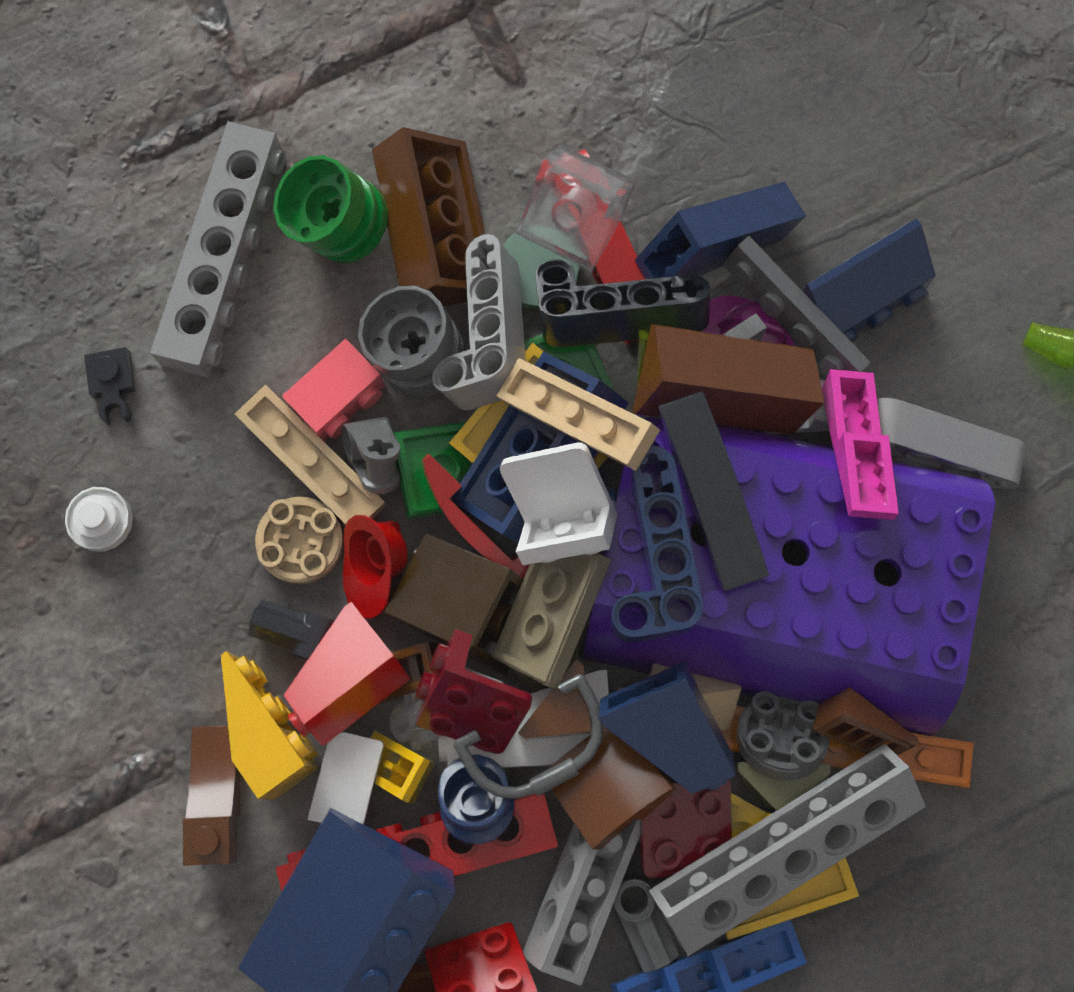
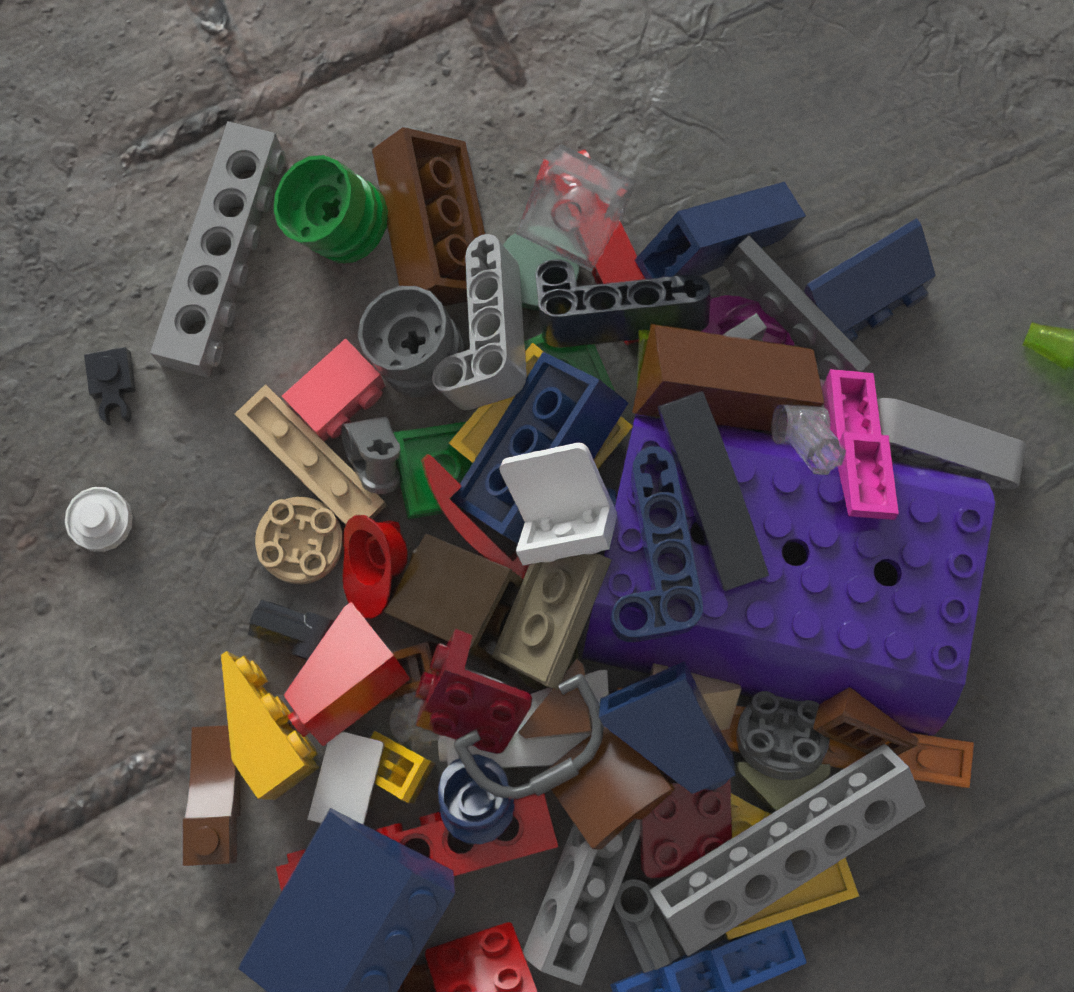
(578, 414): tan plate -> none
(809, 434): none -> clear piece

